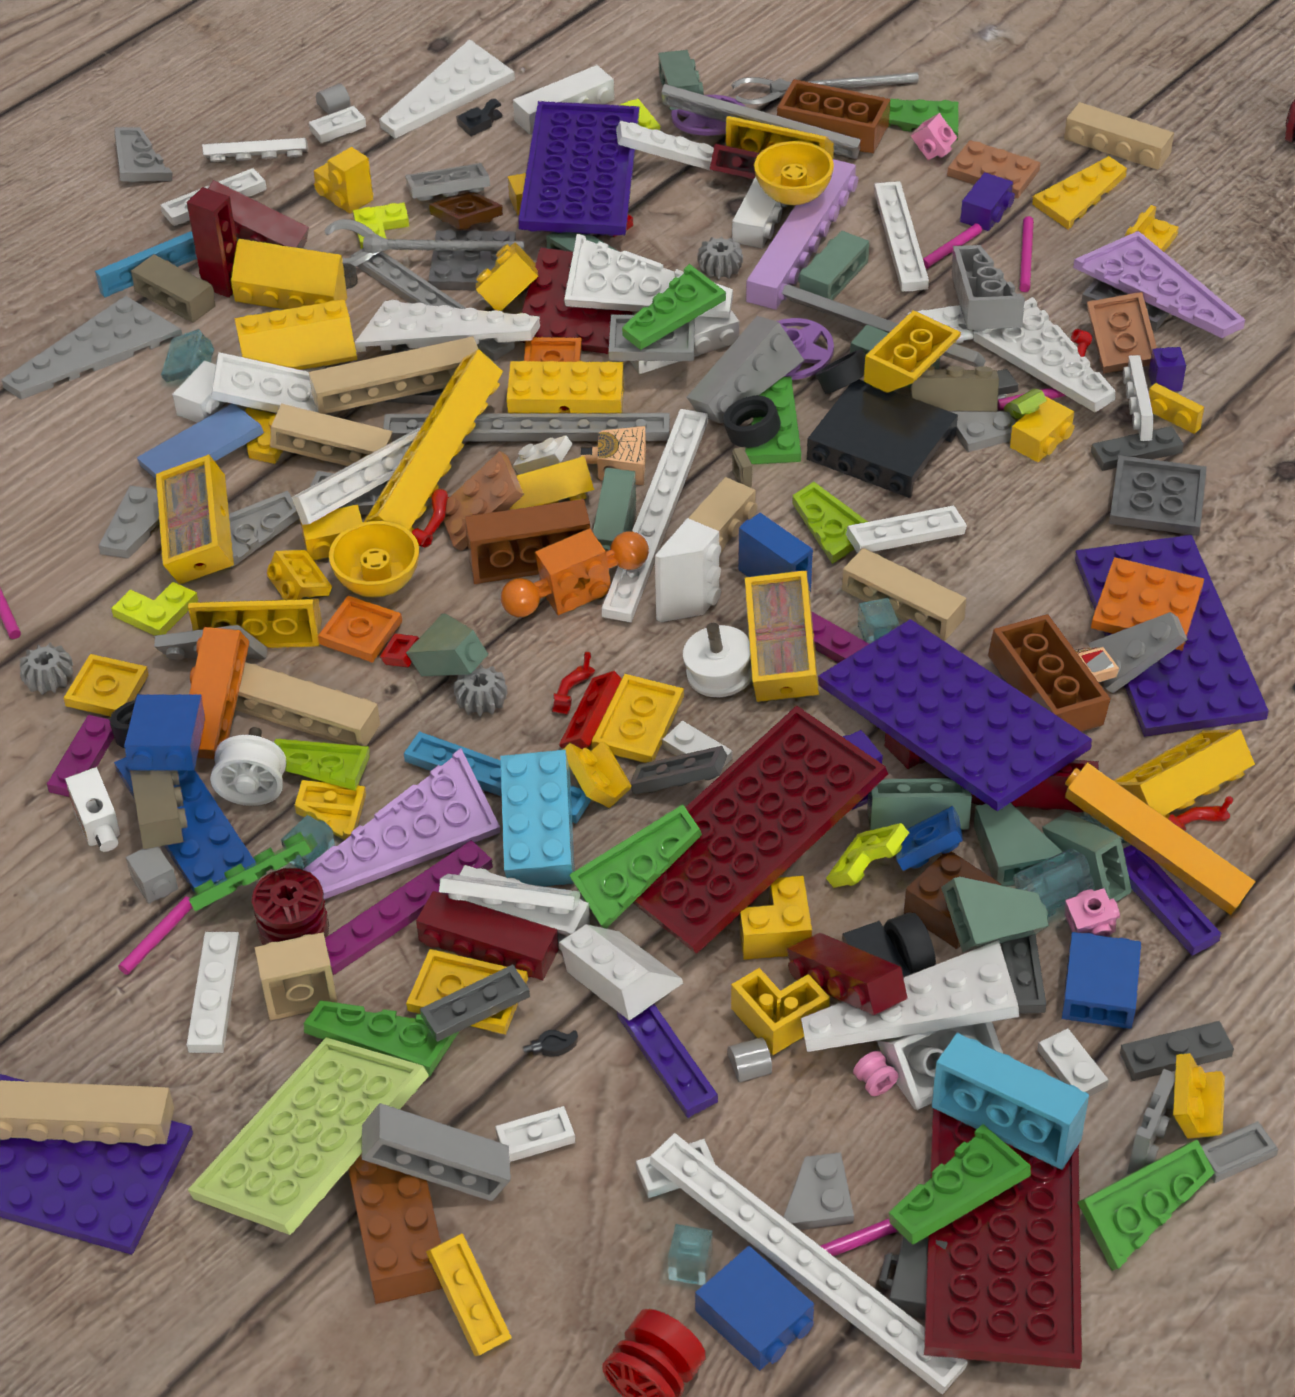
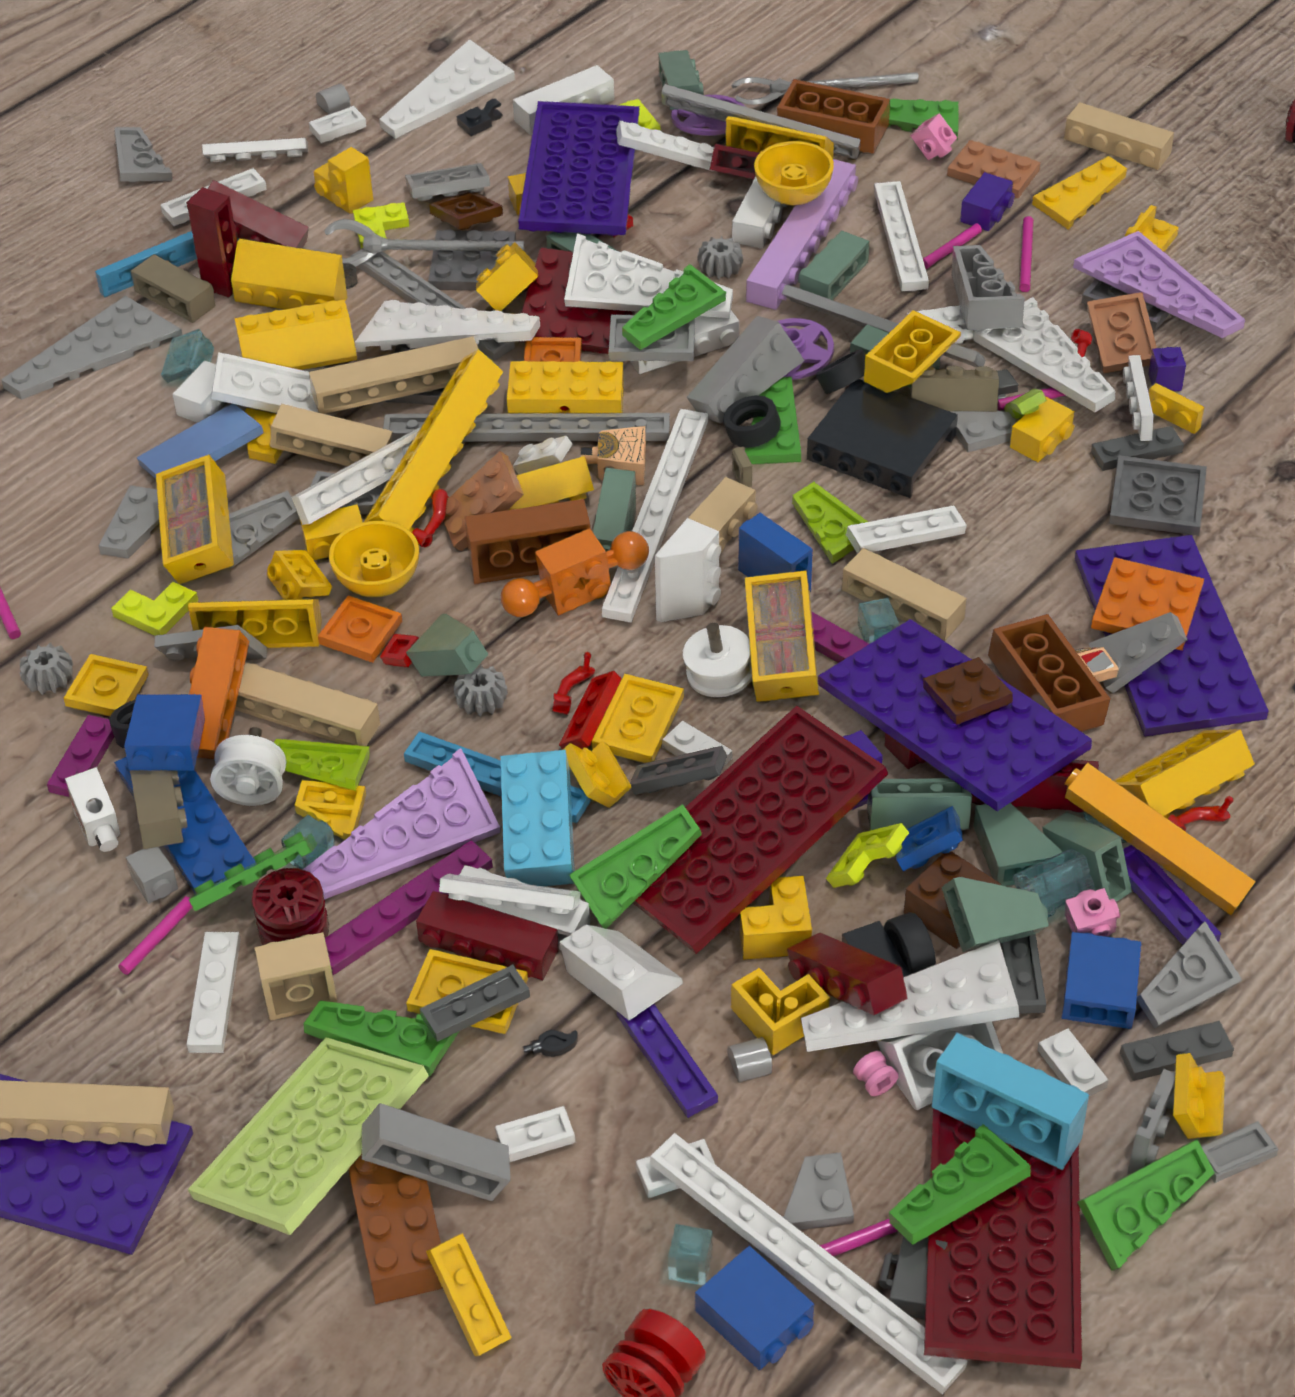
(967, 690): none -> reddish brown plate
(1189, 978): none -> light grey wing

